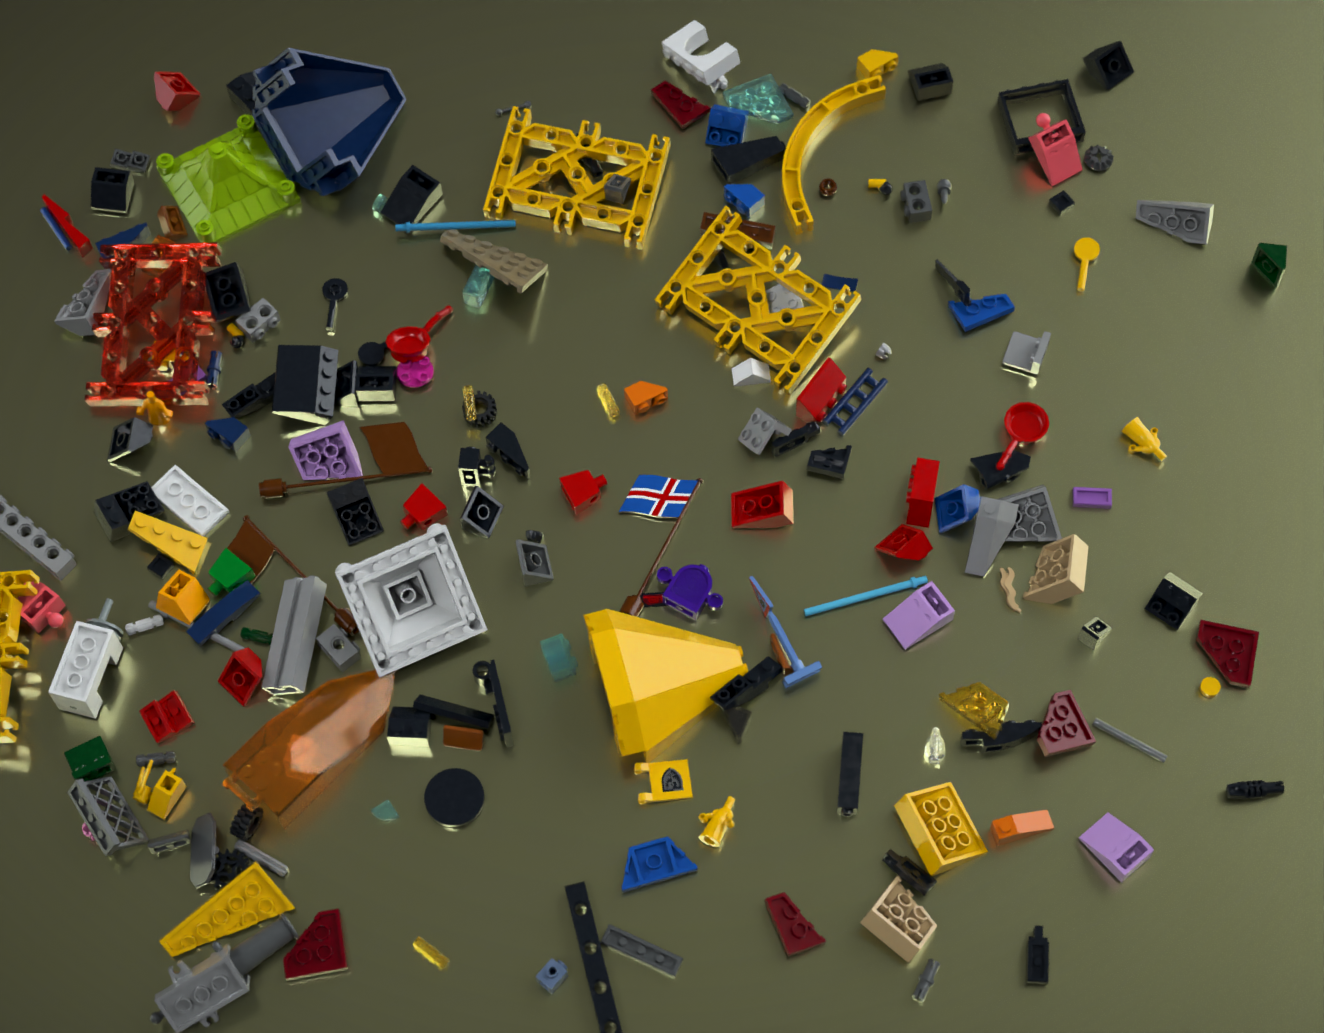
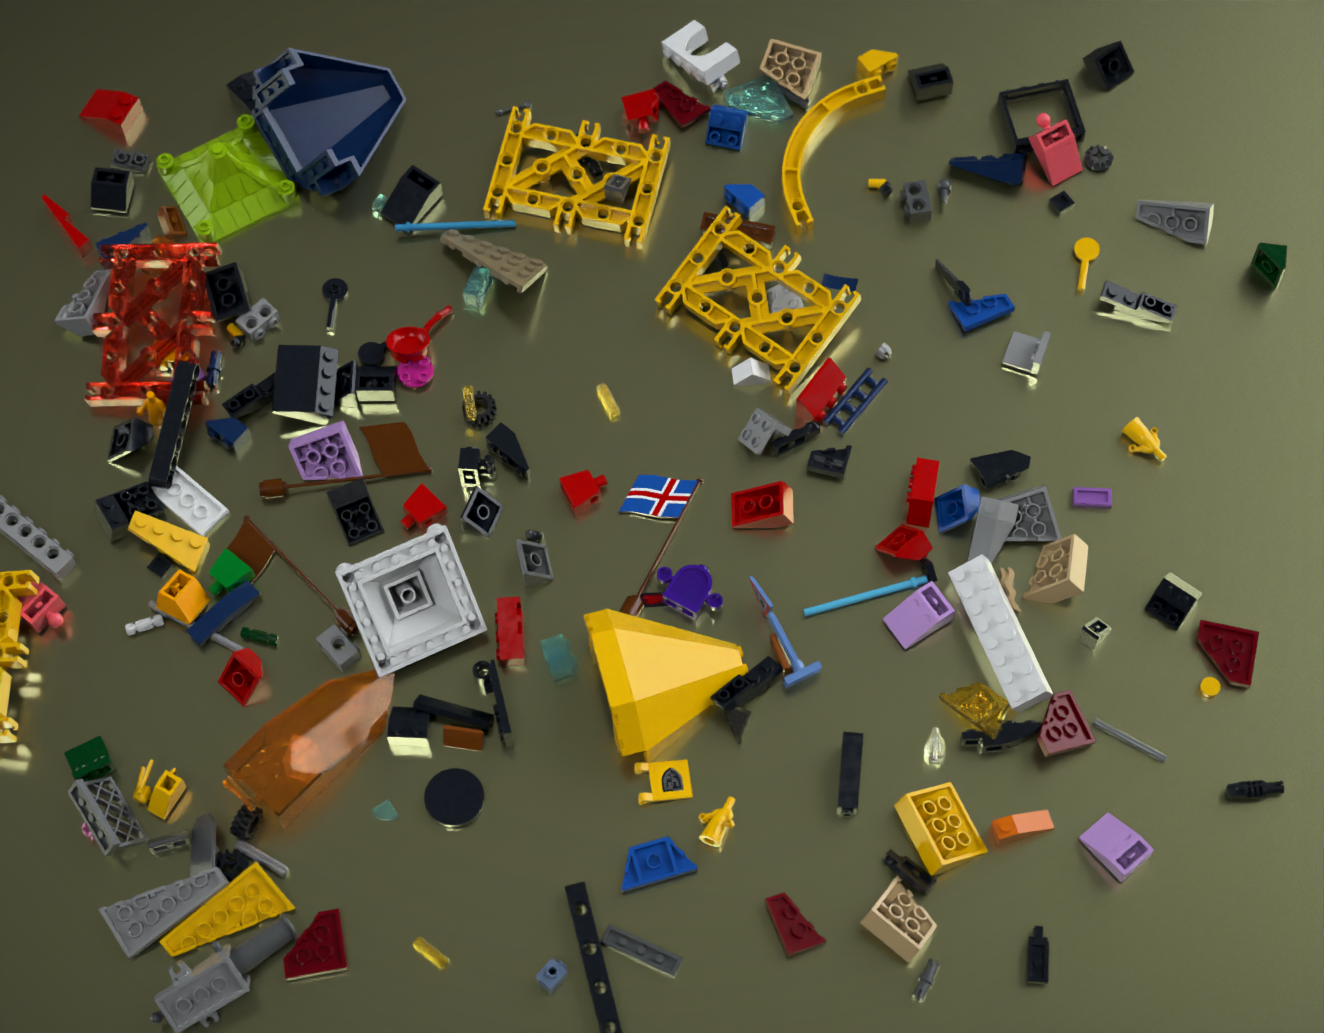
(49, 218): blue bar -> none
(84, 663): white piece -> none
(112, 110): none -> red slope
(155, 912): none -> light grey wing
(158, 758): dark grey axle -> none
(166, 717): red slope -> none
(174, 90): red slope -> none
(174, 425): none -> black beam
(294, 636): light grey brick -> none
(510, 632): none -> red wedge
(641, 109): none -> red torso
(645, 395): orange slope -> none
(747, 158): black slope -> none
(791, 66): none -> tan wedge
(828, 183): reddish brown plate -> none
(928, 565): none -> black tile
(1000, 634): none -> white brick
(1005, 168): none -> dark blue wedge
(1025, 425): red piece -> none
(1137, 305): none -> slope

